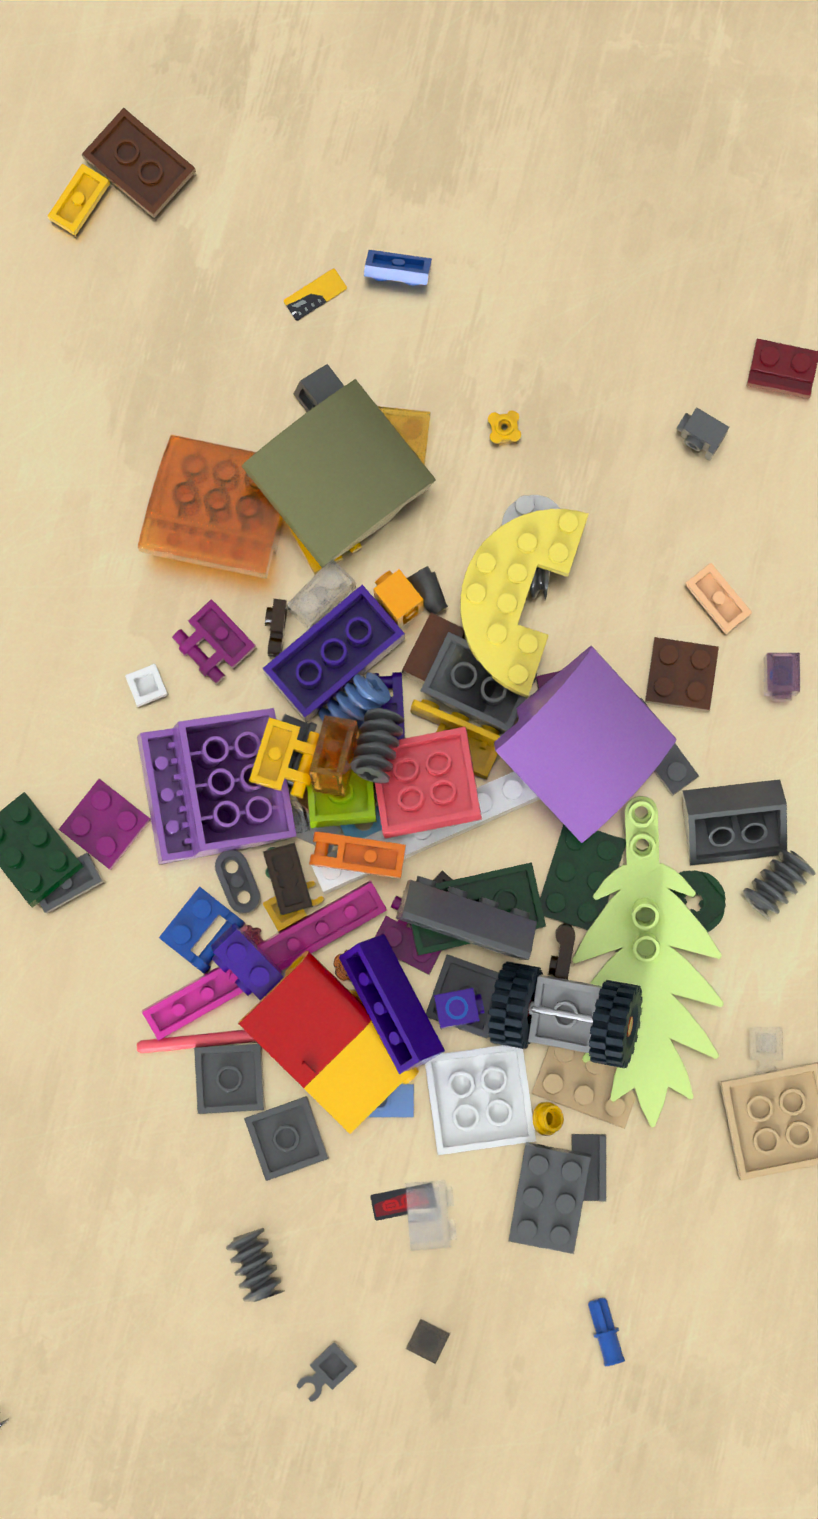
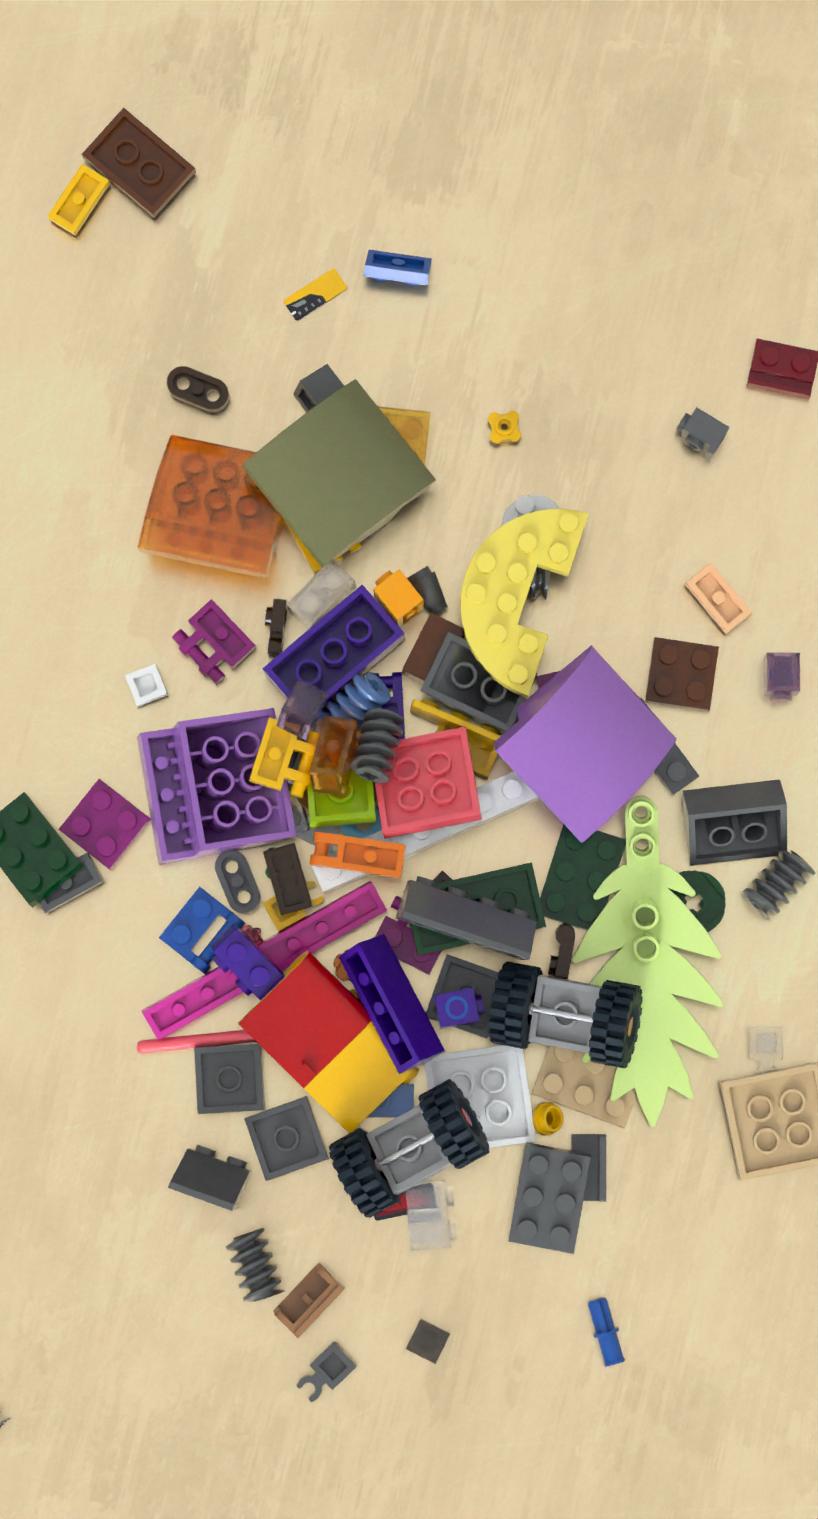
(200, 387): none -> dark brown plate
(211, 1178): none -> dark grey slope
(302, 709): none -> clear purple brick
(308, 1300): none -> medium nougat hinge
(409, 1149): none -> black plate

